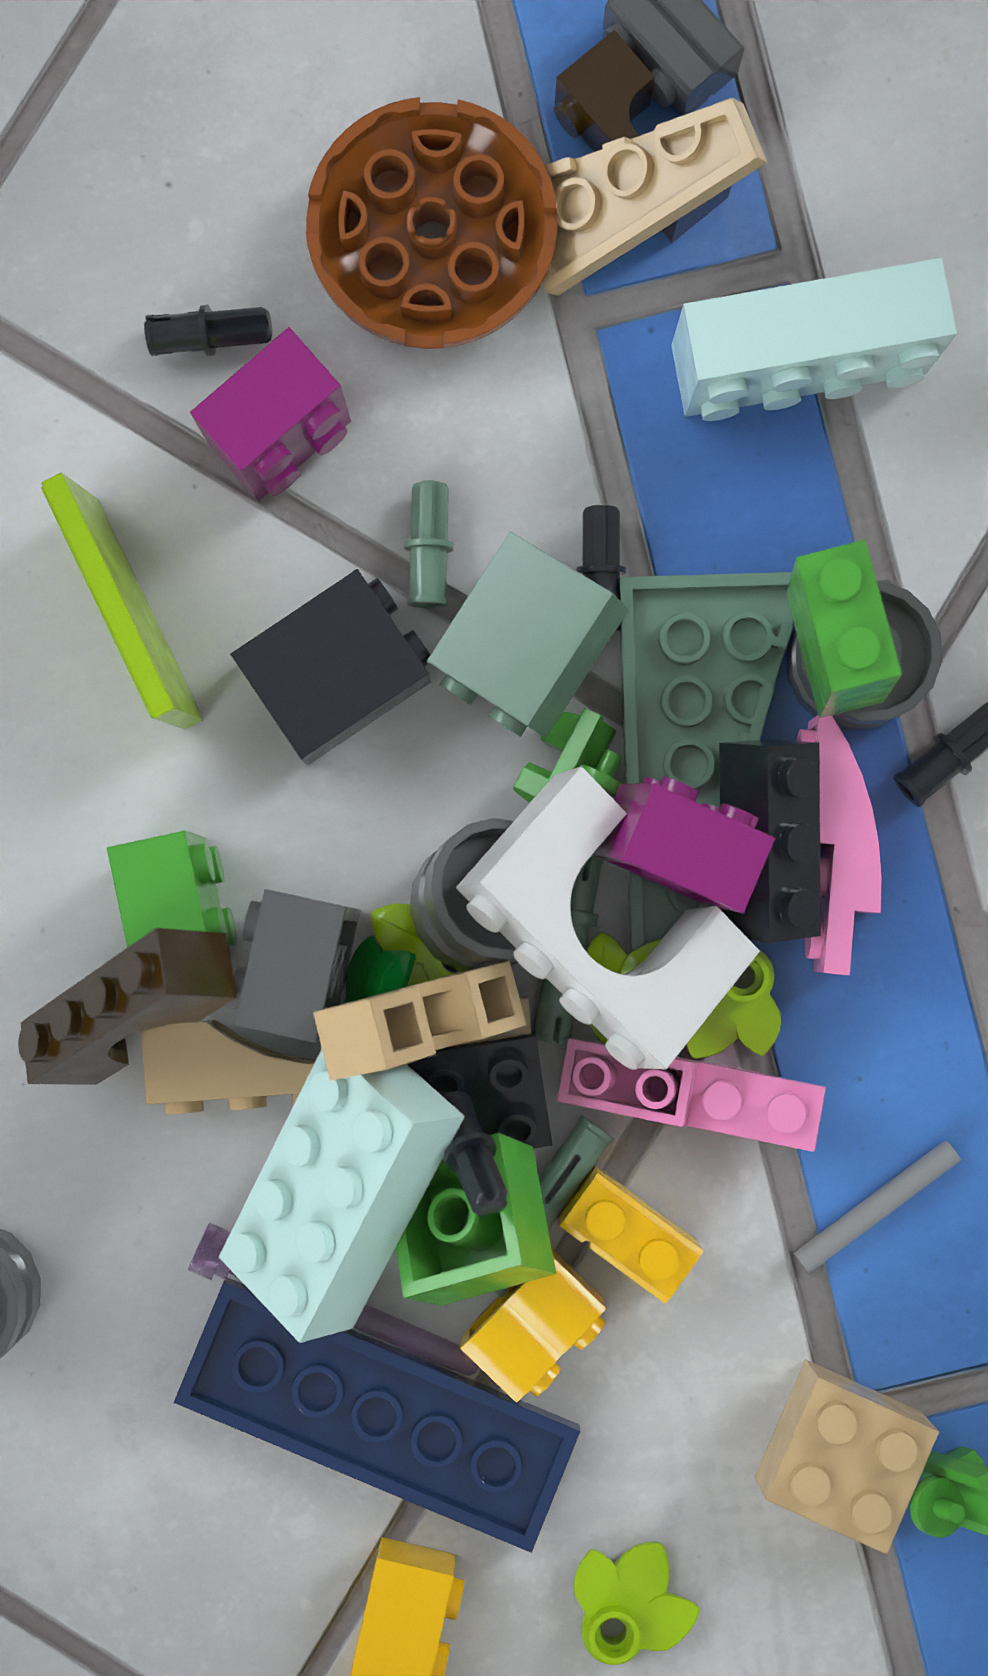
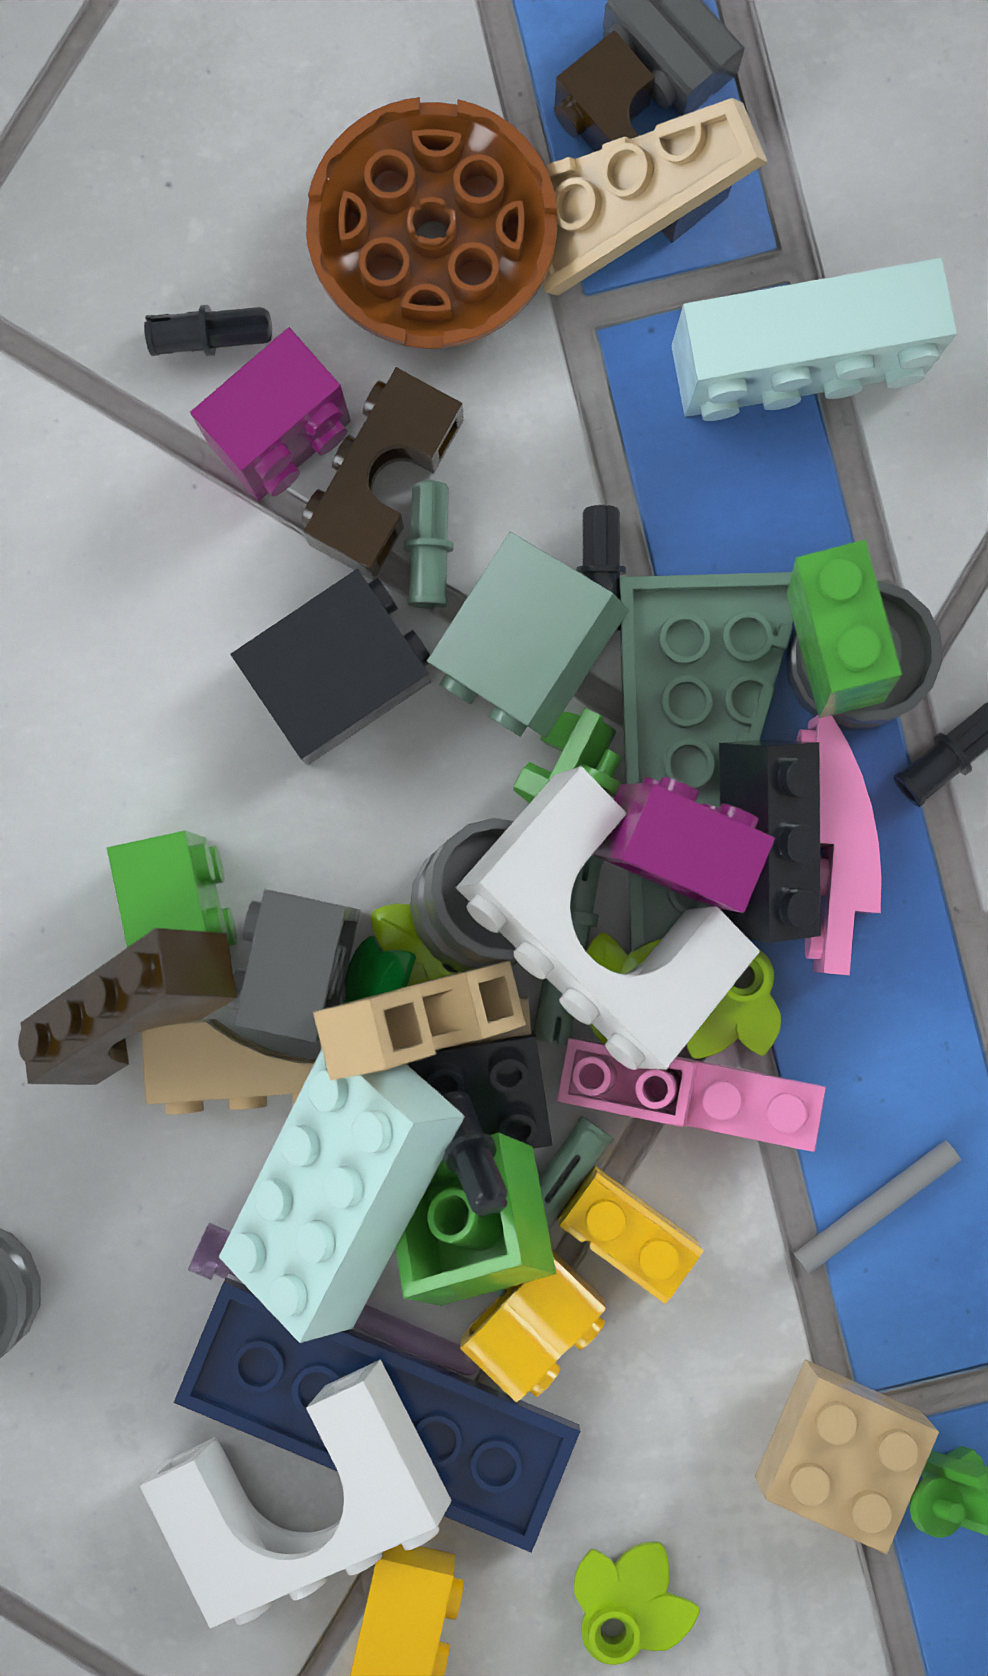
(121, 602): lime tile -> none
(244, 1561): none -> white arch
(403, 423): none -> dark brown arch

